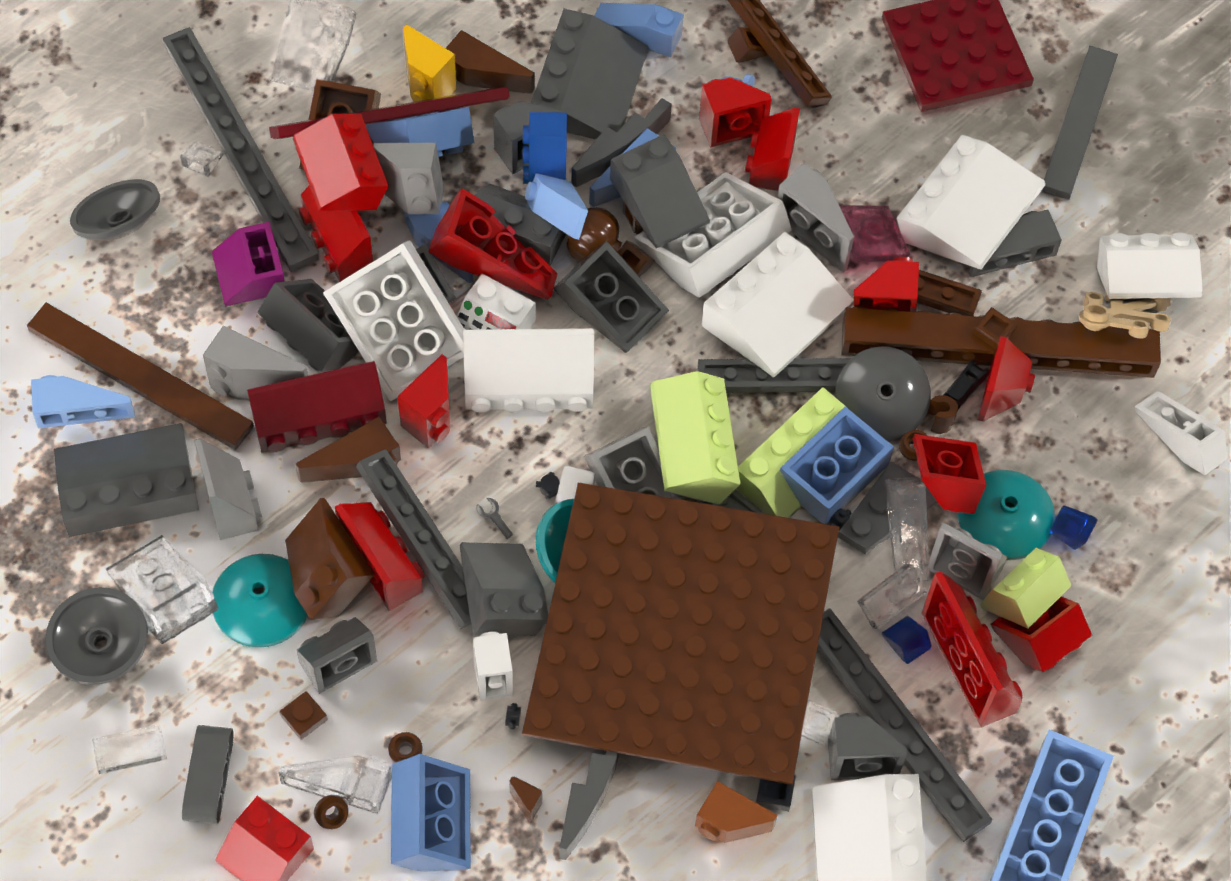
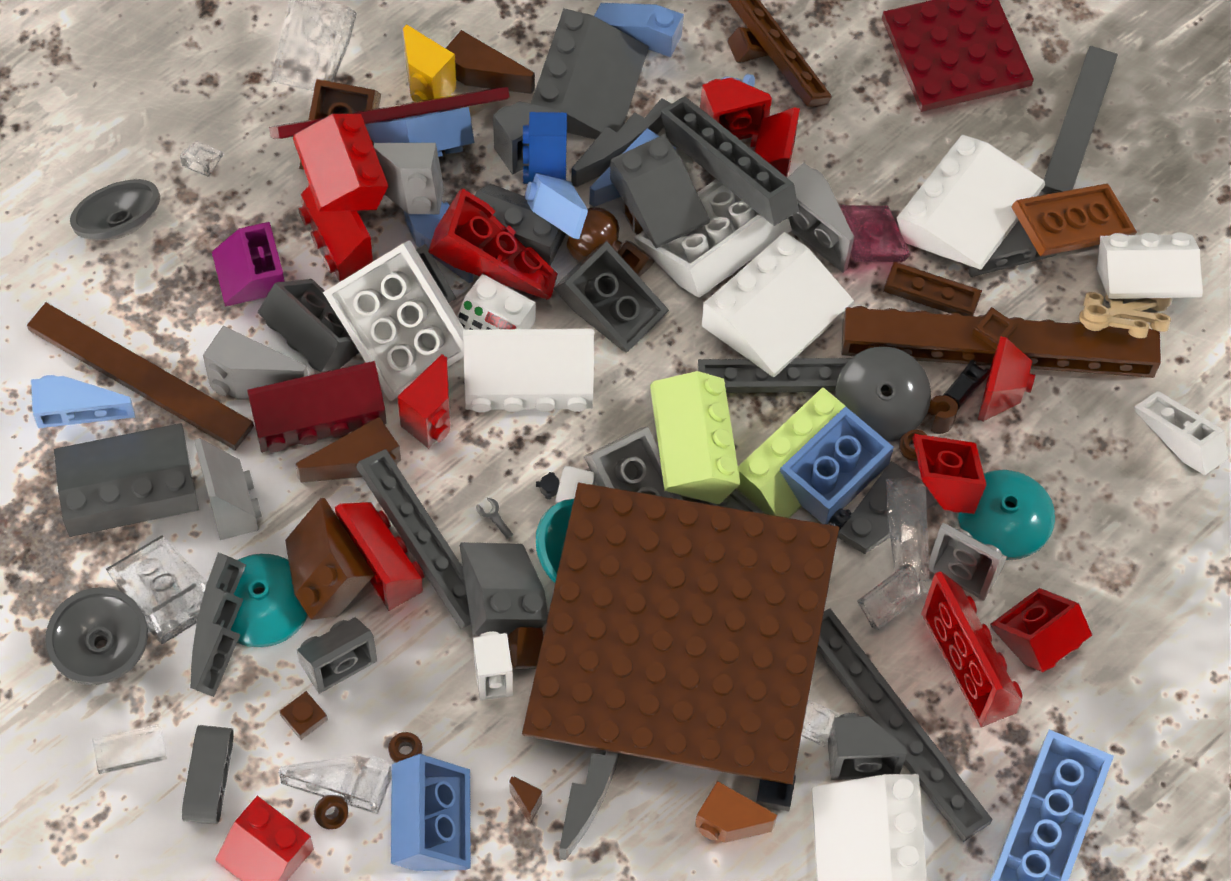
(213, 634): none -> dark grey slope
(240, 149): dark grey plate -> none
(513, 716): black piece -> none
(525, 647): none -> reddish brown slope
(730, 161): none -> dark grey brick
(890, 286): red slope -> none
(908, 639): clear blue slope -> none
(1029, 589): yellowish green slope -> none
(1072, 218): none -> dark orange tile
(1073, 527): clear blue slope -> none

